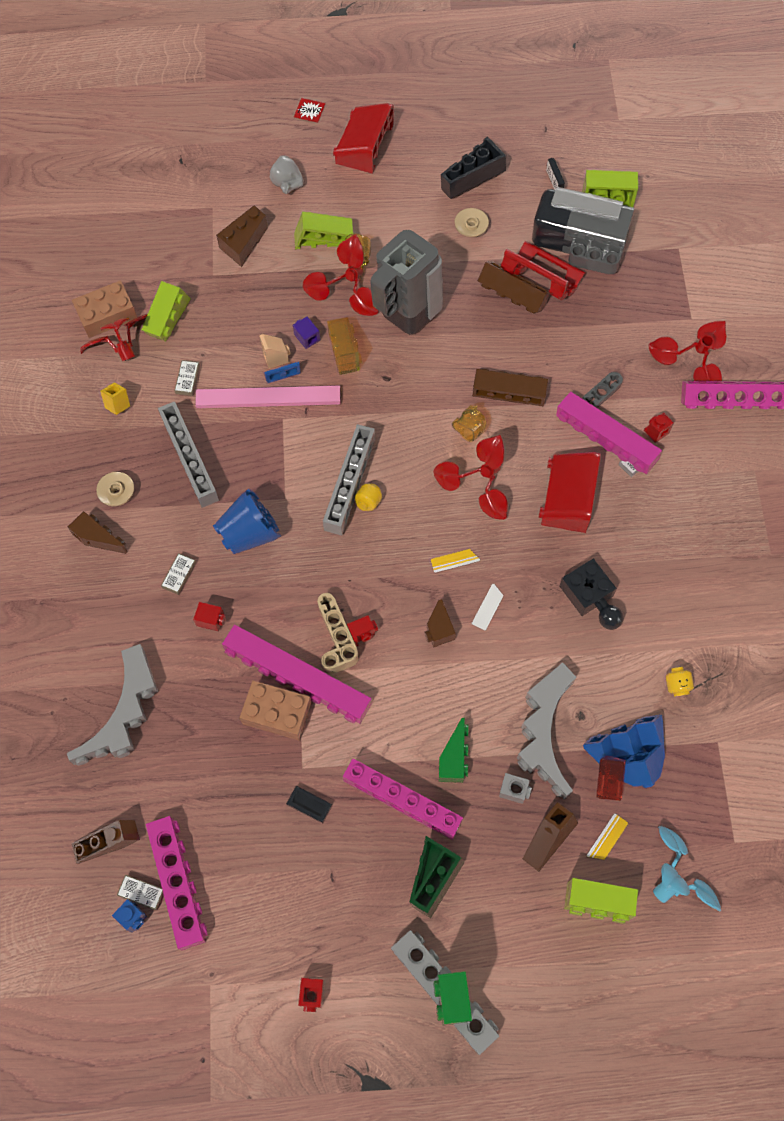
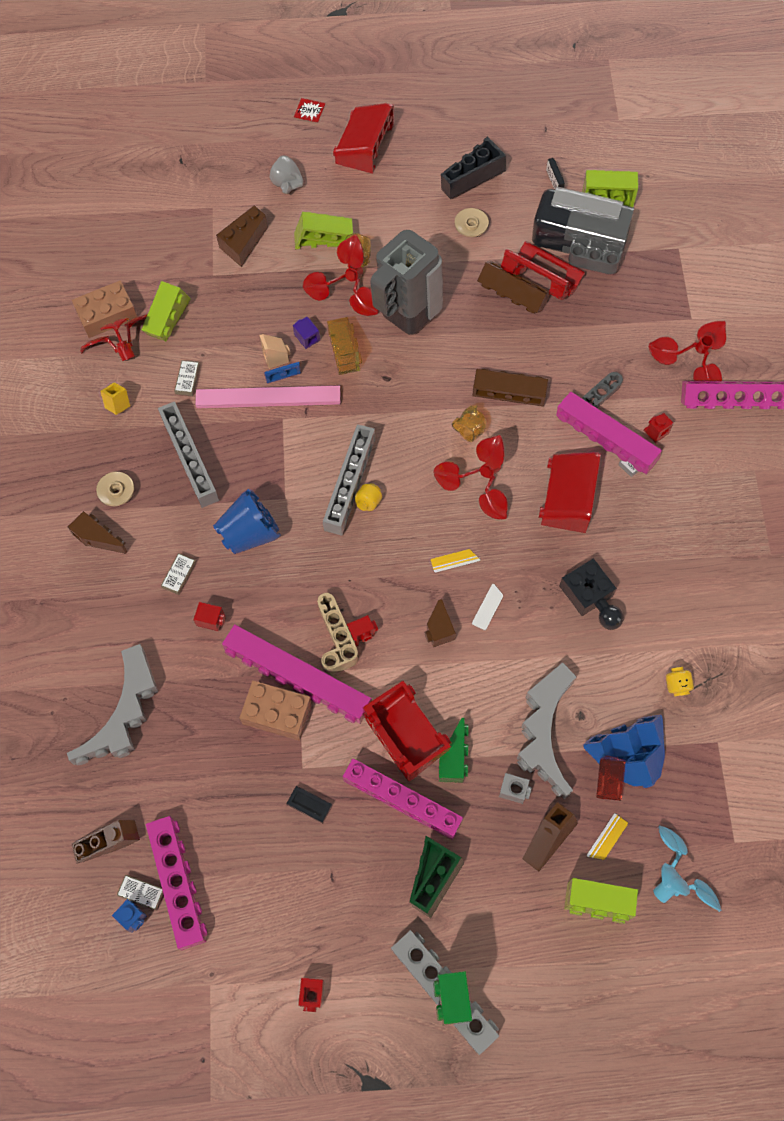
(405, 730): none -> red windscreen

